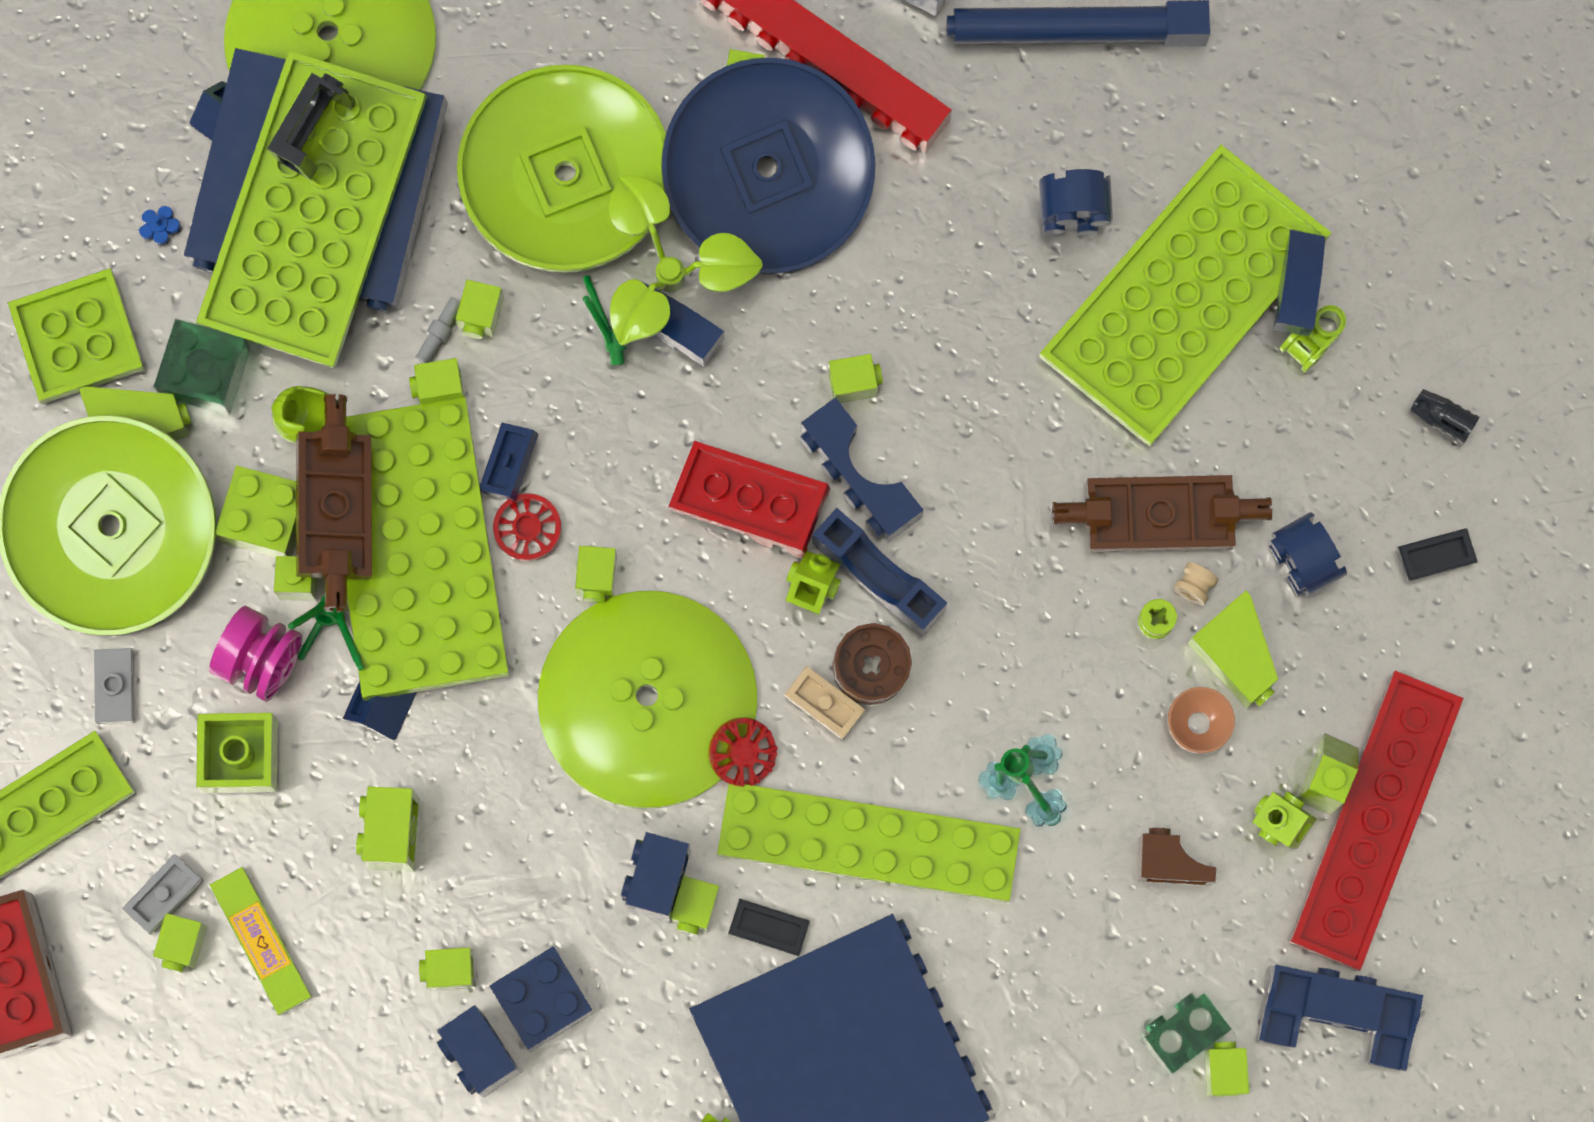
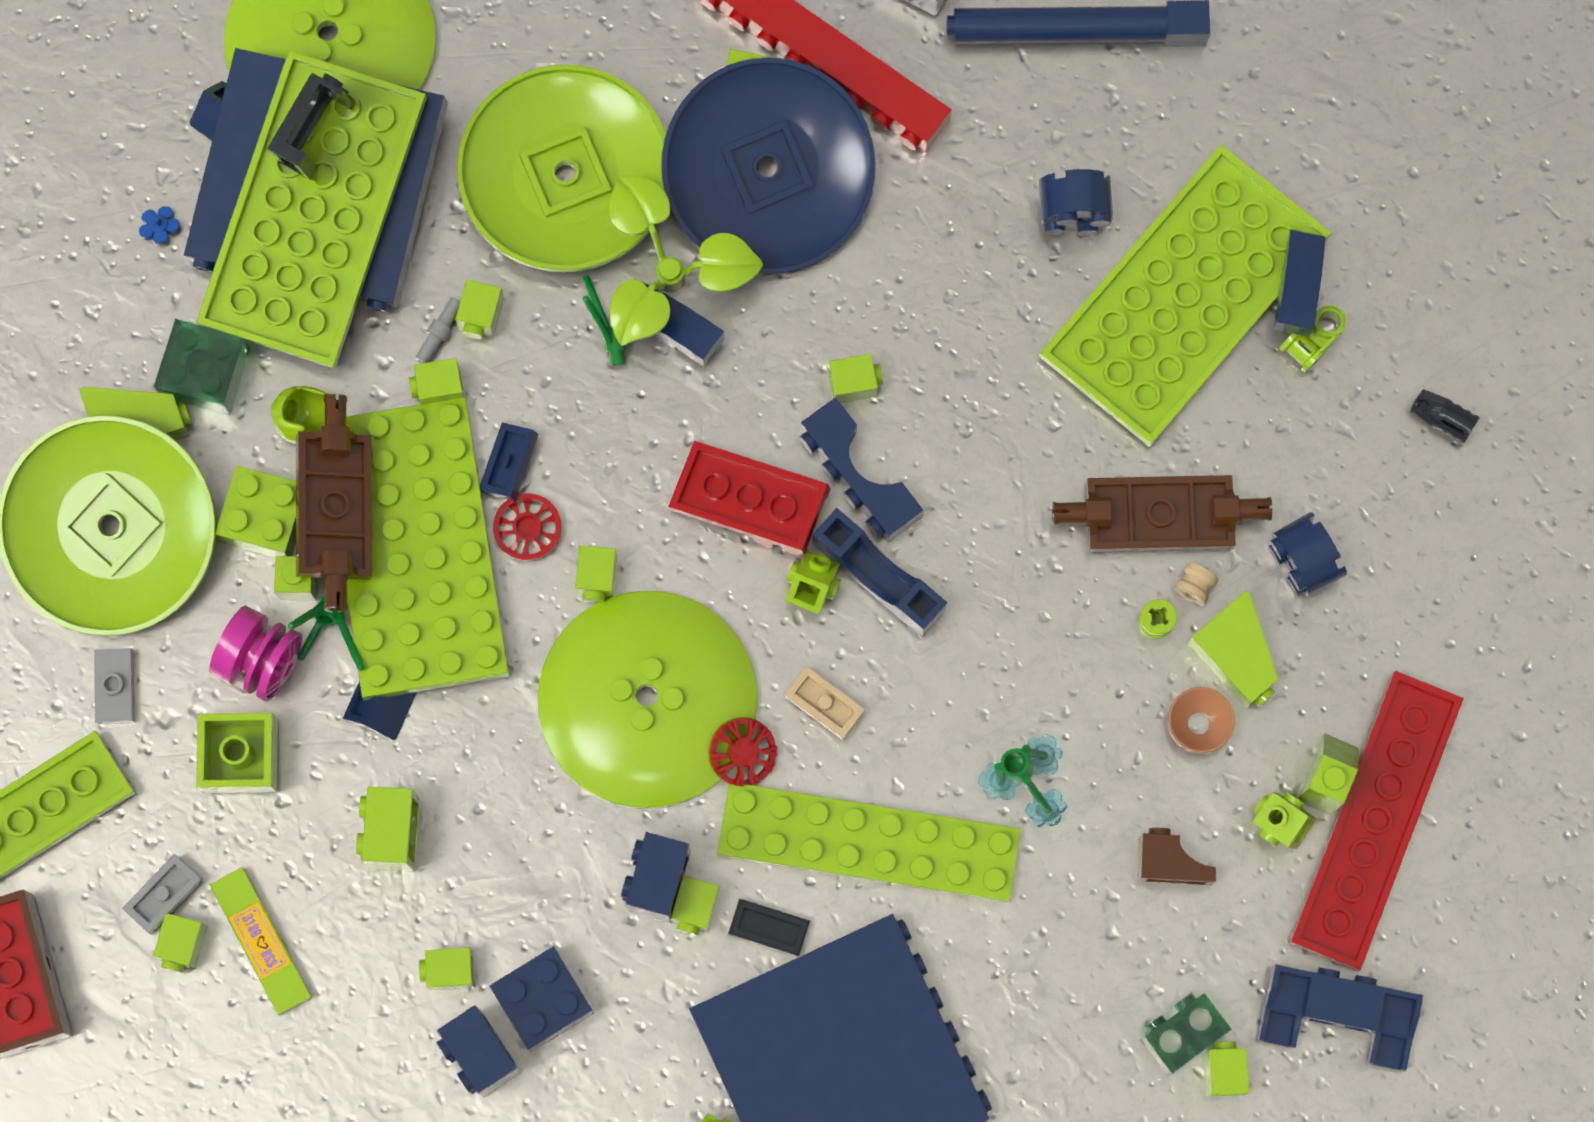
(76, 336): lime plate -> none
(871, 642): reddish brown wheel -> none
(1437, 554): black tile -> none

